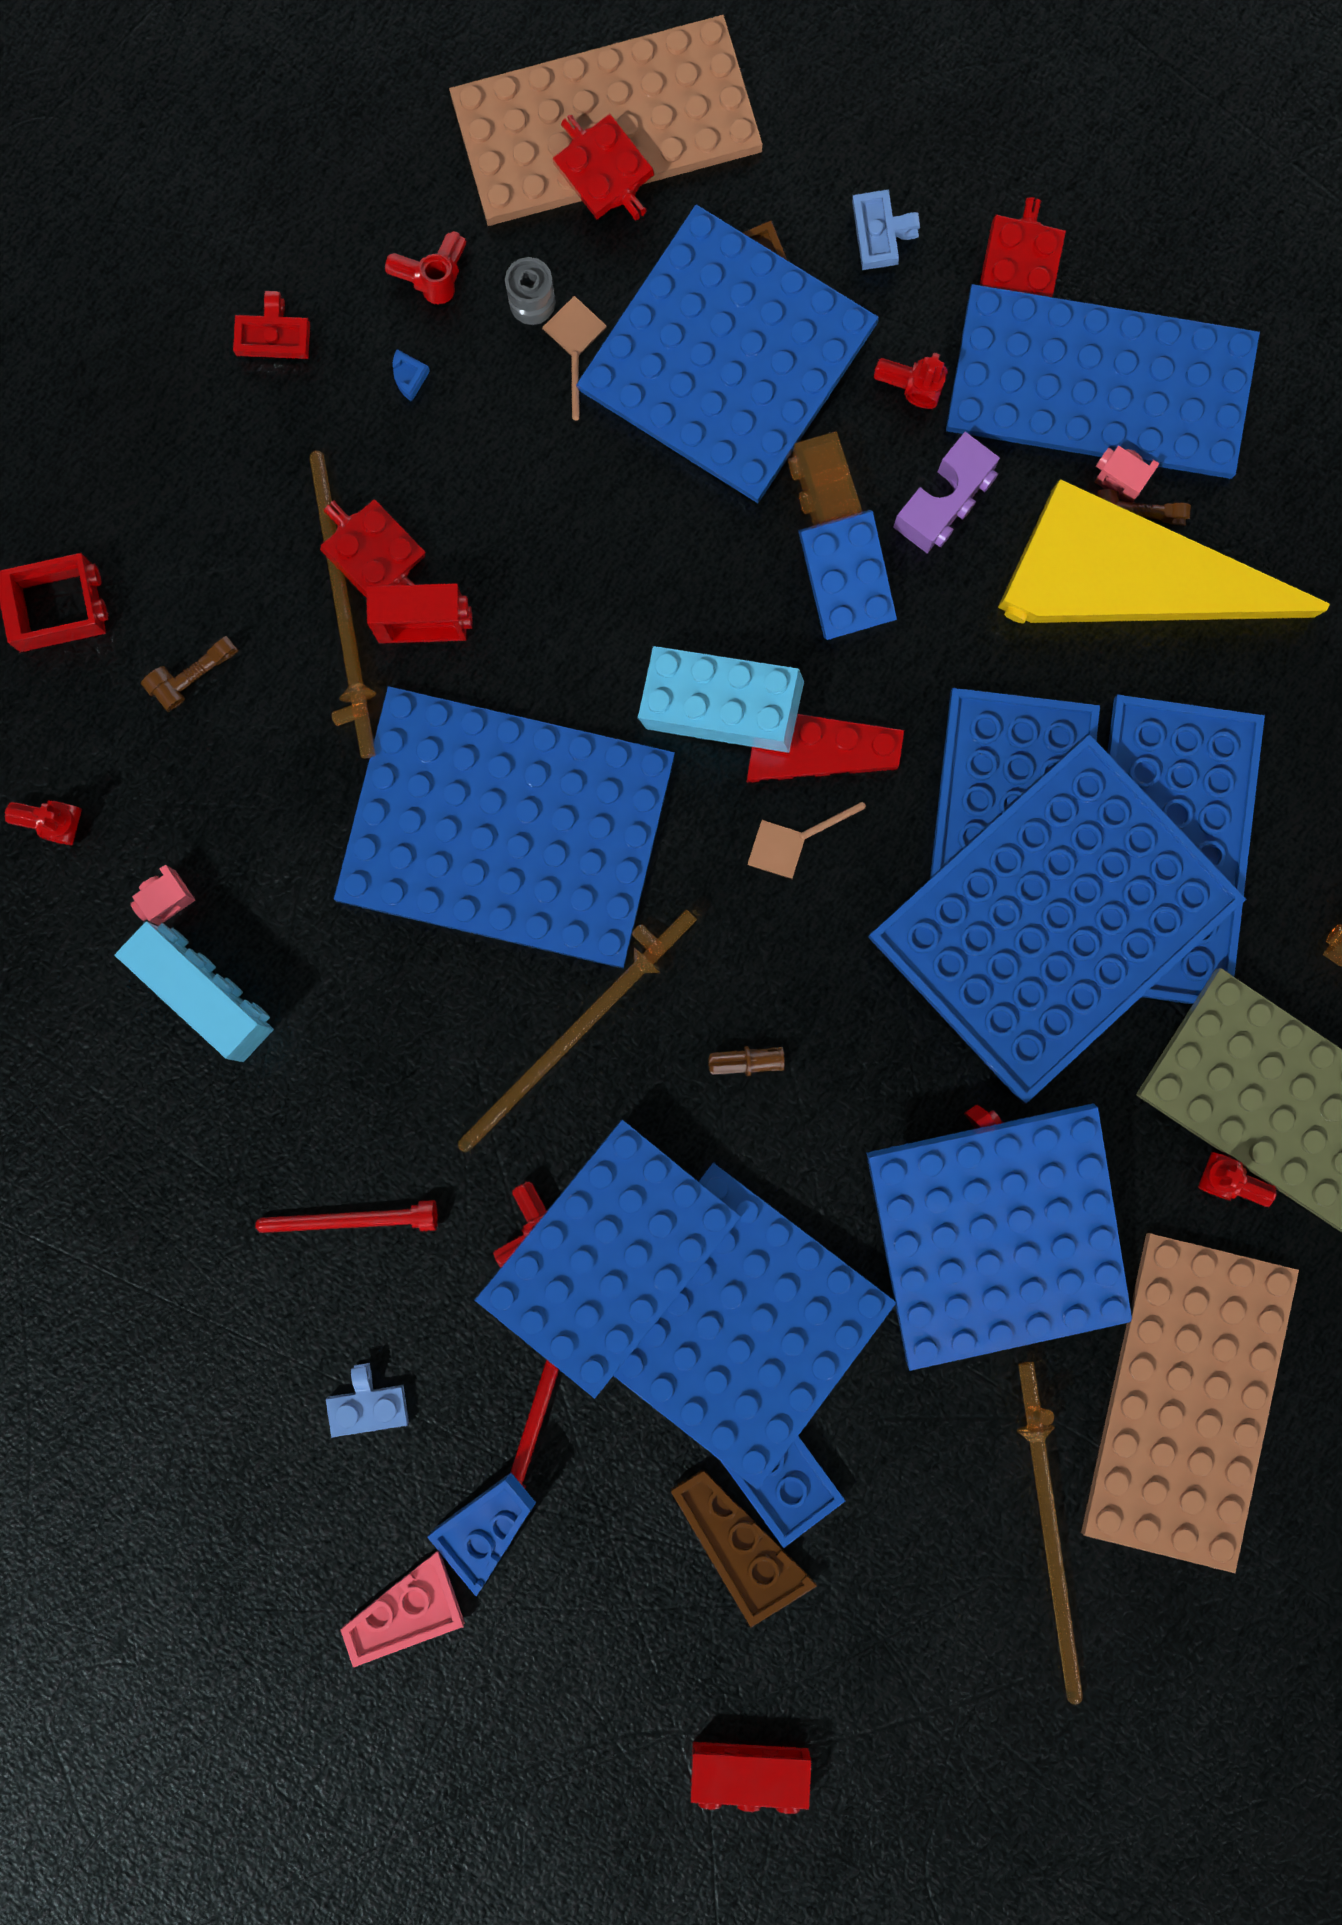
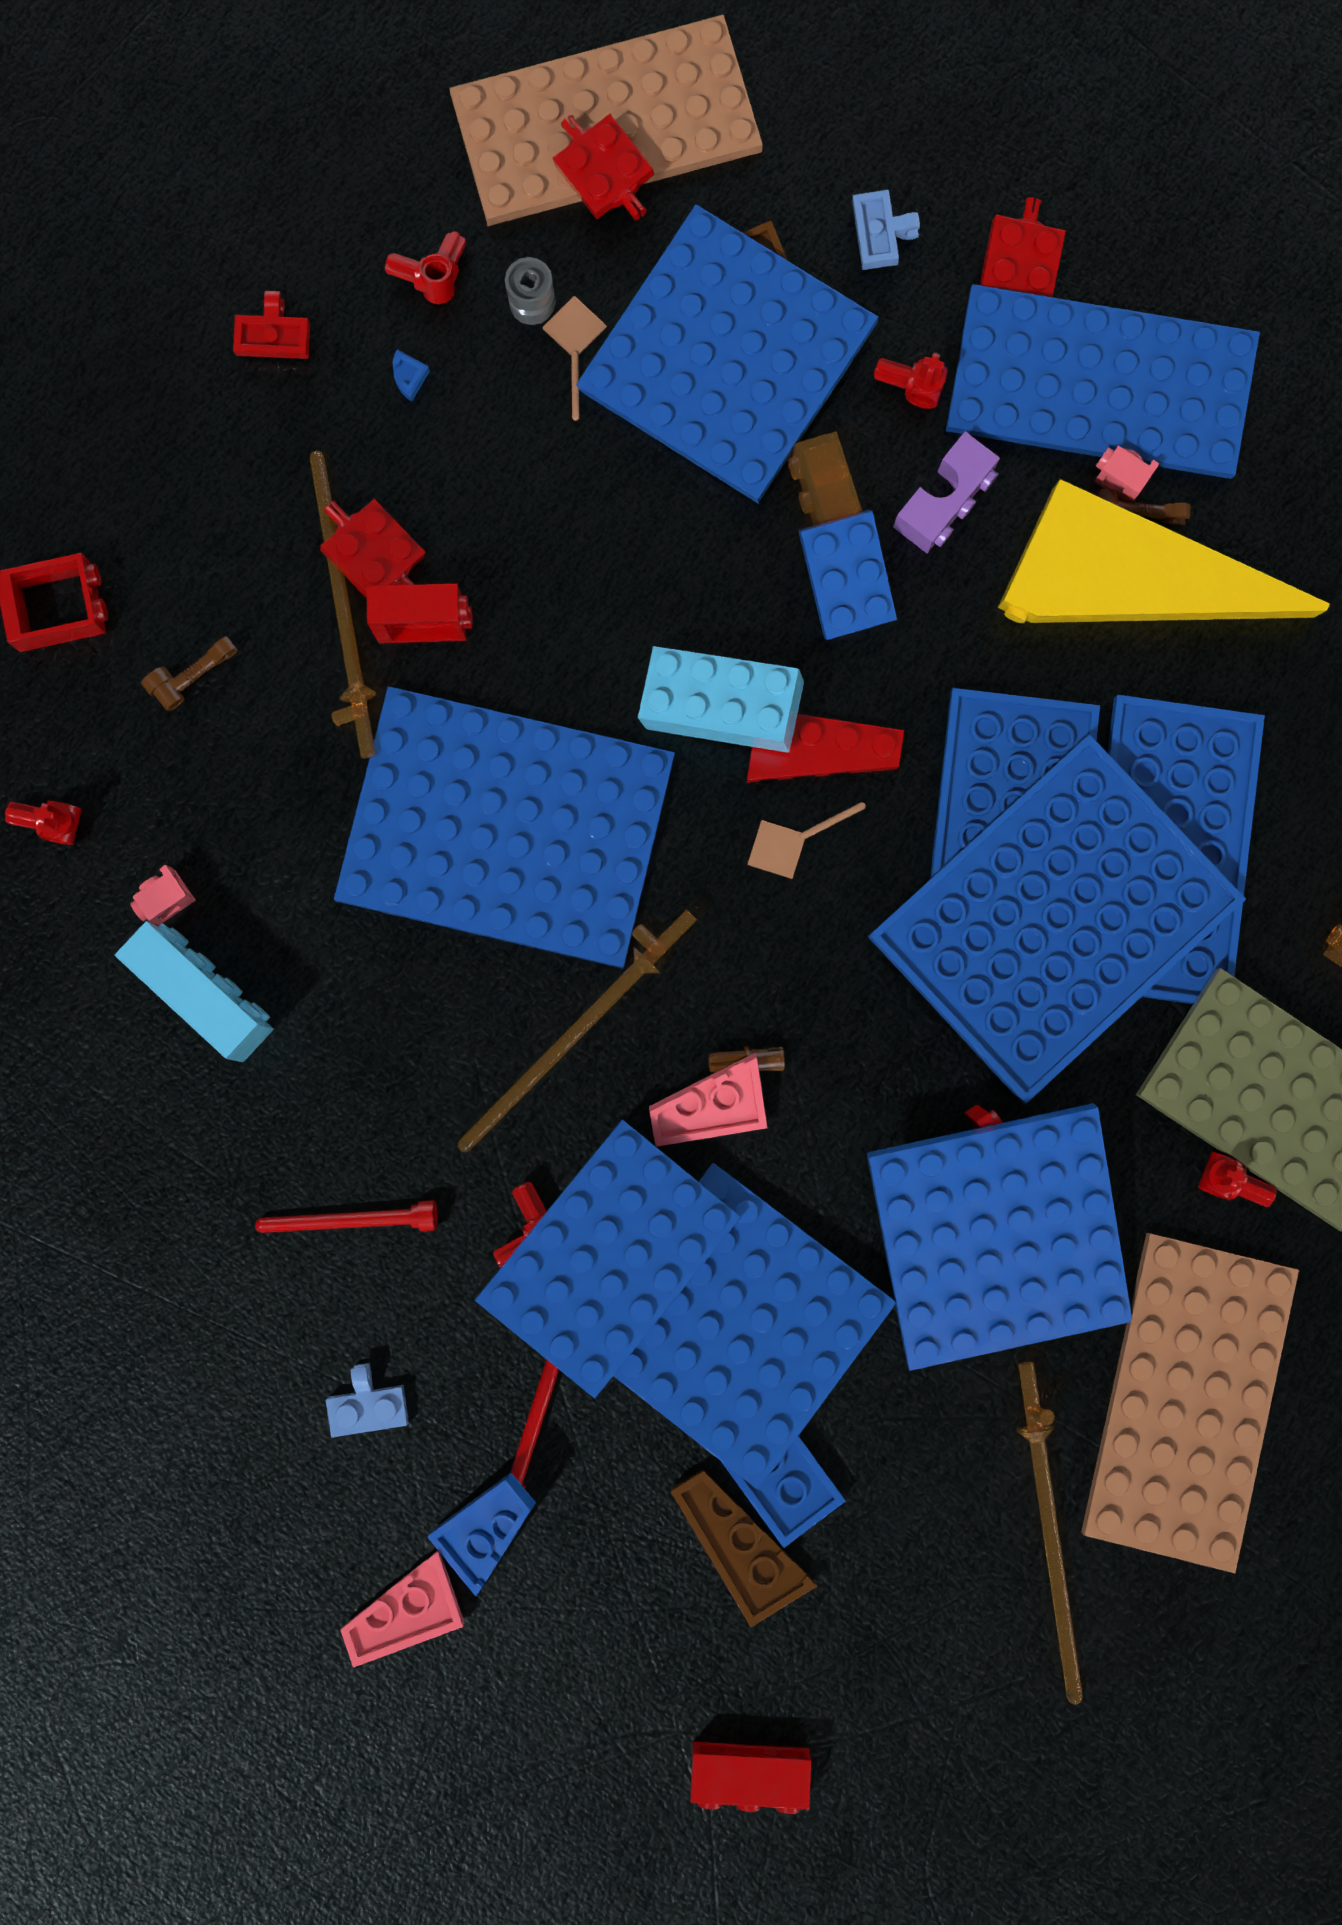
(712, 1107): none -> coral wing

